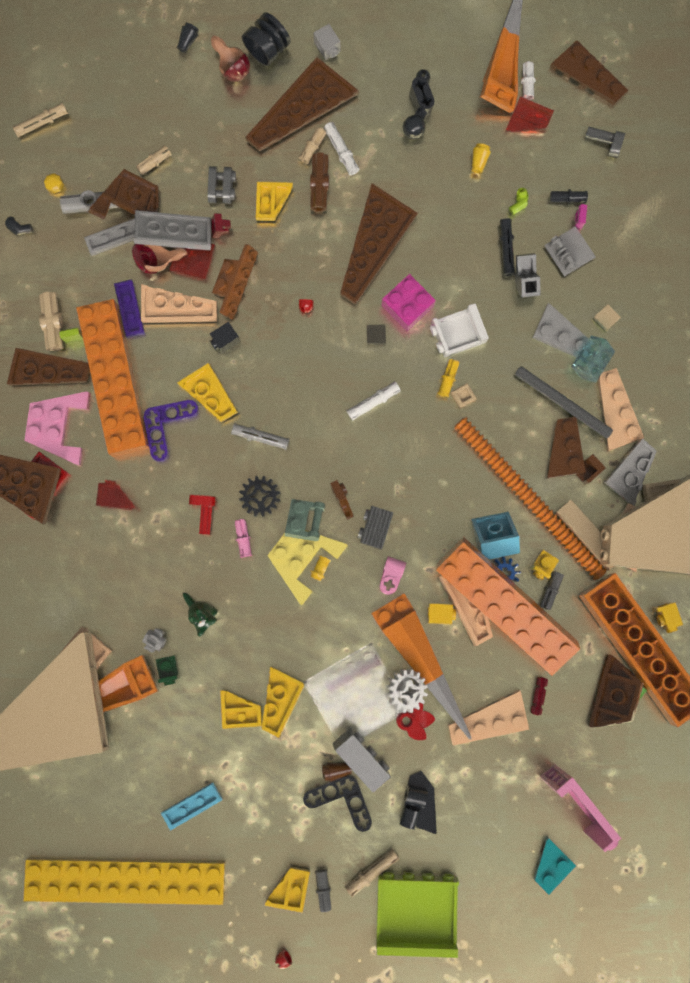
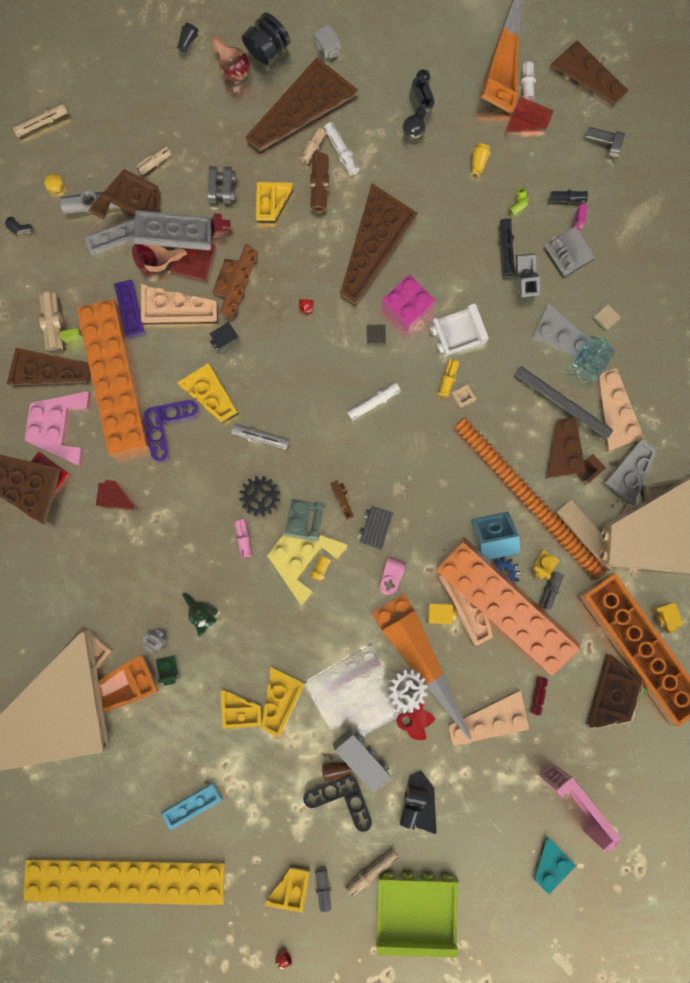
(206, 503): red piece -> none

